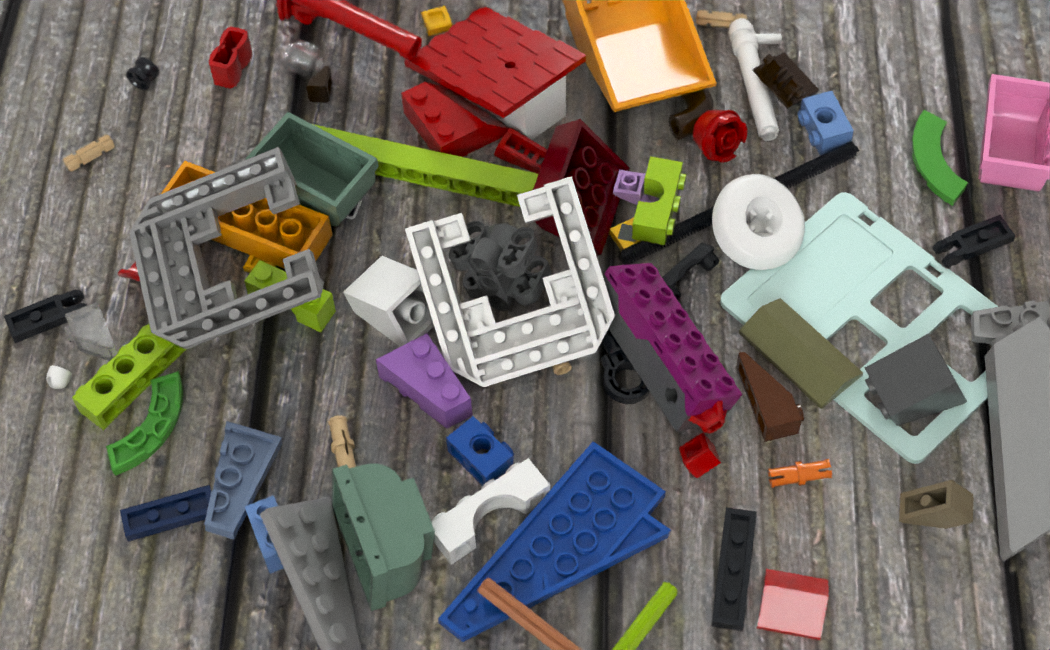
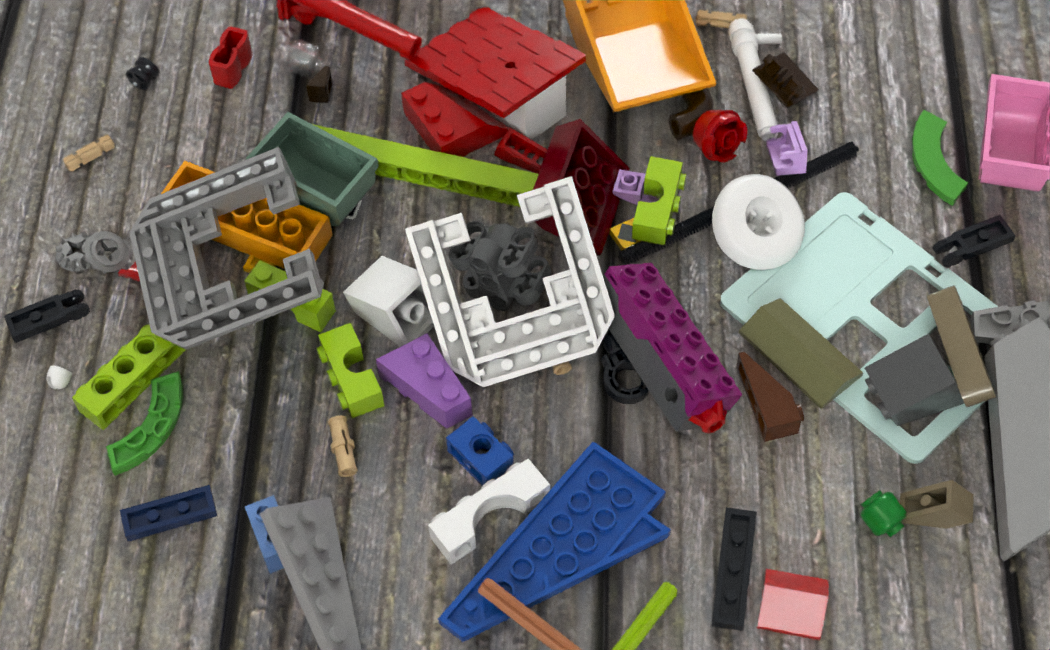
(69, 260): none -> light grey gear
(90, 332): clear slope -> none
(109, 242): none -> light grey gear
(241, 470): sand blue wing -> none
(359, 390): none -> lime arch
(386, 526): sand green container -> none
(436, 20): yellow tile -> none
(699, 455): red slope -> none
(701, 254): black piece -> none
(789, 151): none -> lavender hinge
(799, 473): orange pin -> none
(825, 122): medium blue brick -> none
(883, 513): none -> green head
(961, 346): none -> dark tan beam

